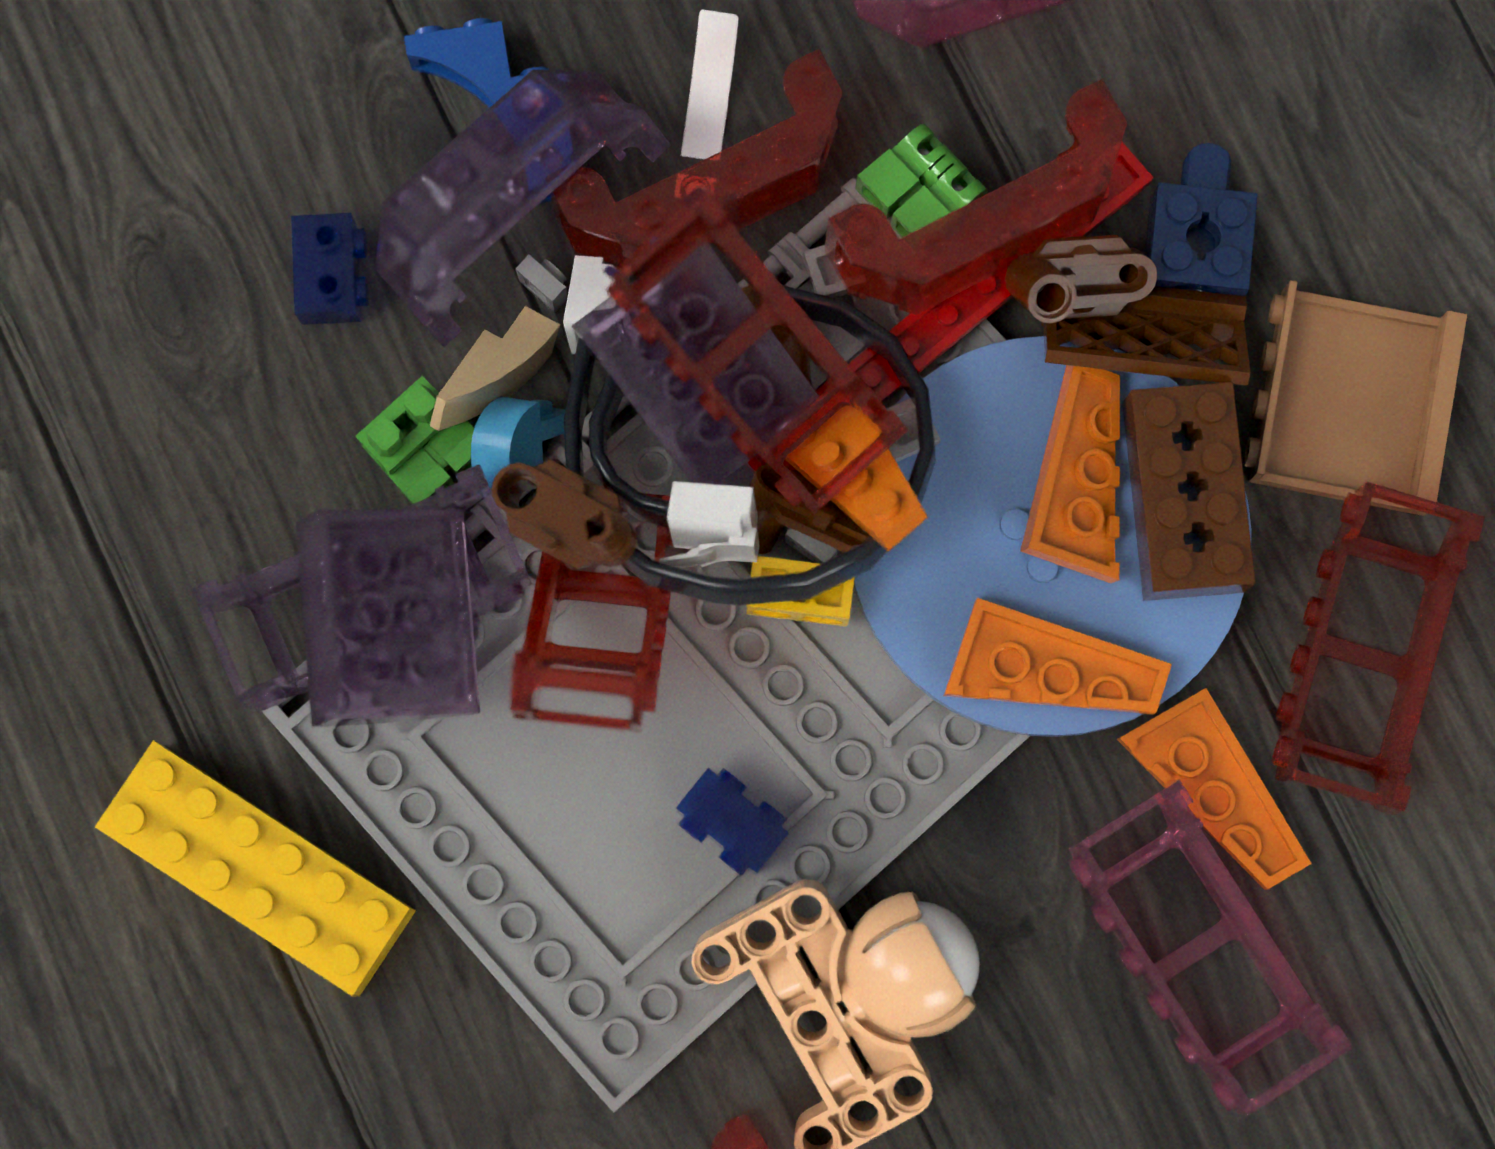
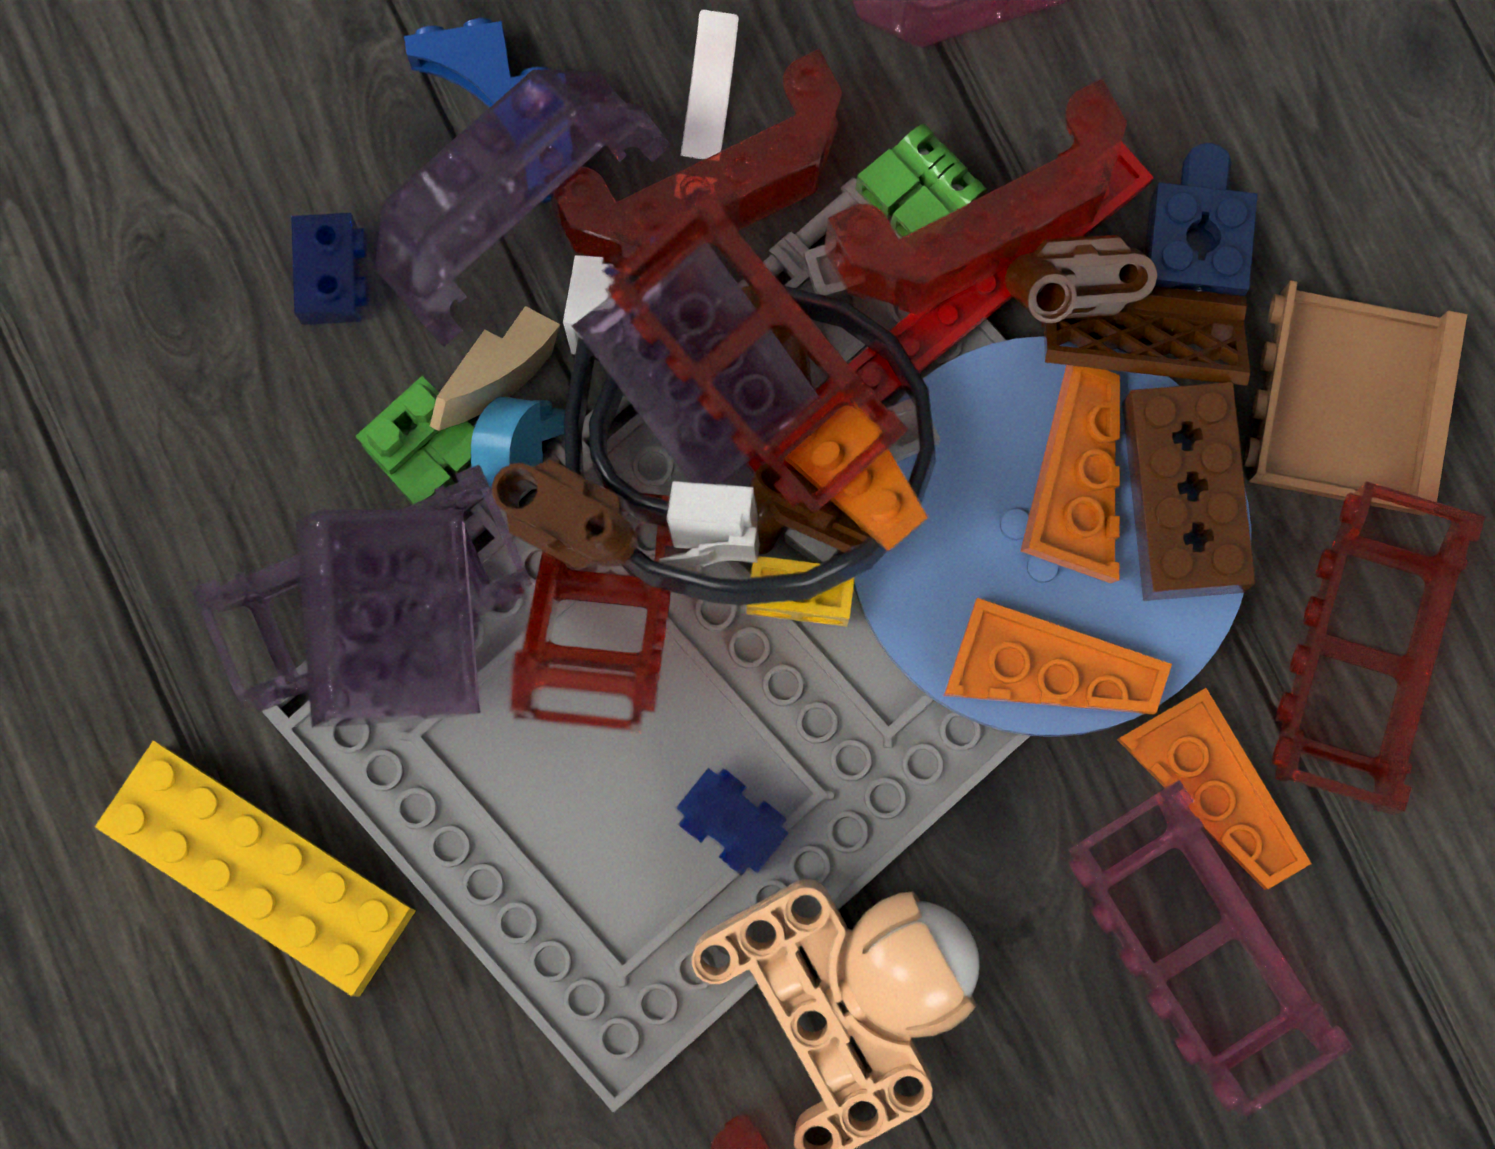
(543, 281): light grey plate -> none

